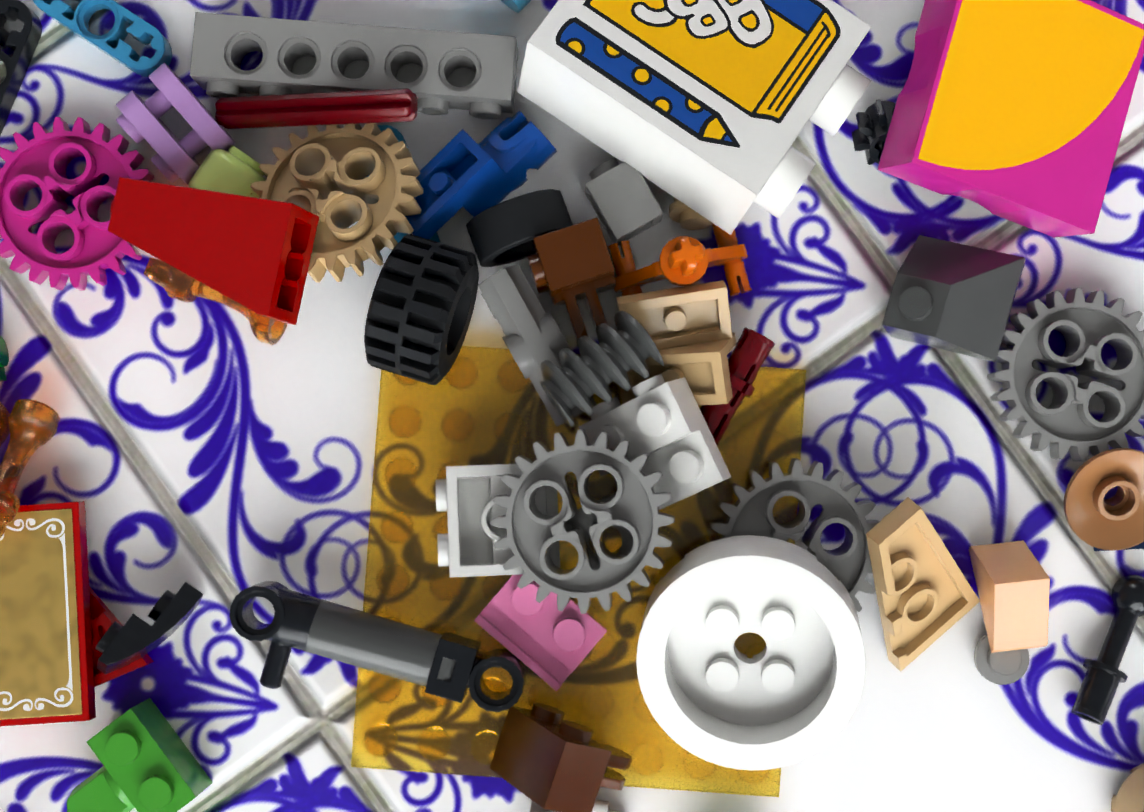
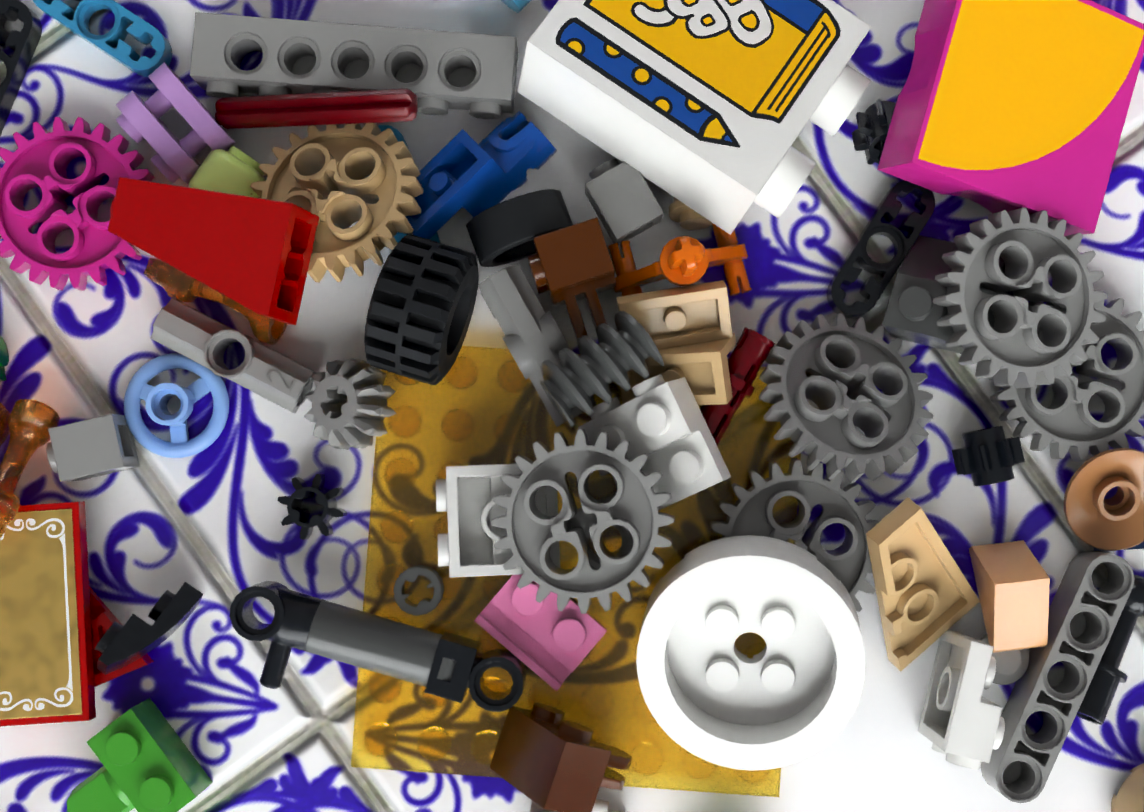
(91, 448): none -> light grey brick
(156, 406): none -> light blue piece
(205, 342): none -> light grey piece
(301, 515): none -> black gear
(349, 404): none -> light grey gear
(426, 604): none -> dark grey bush
(845, 398): none -> light grey gear
(889, 209): none -> black beam
(954, 711): none -> white plate
(988, 456): none -> black gear
(1029, 250): none -> light grey gear
(1080, 660): none -> light grey beam

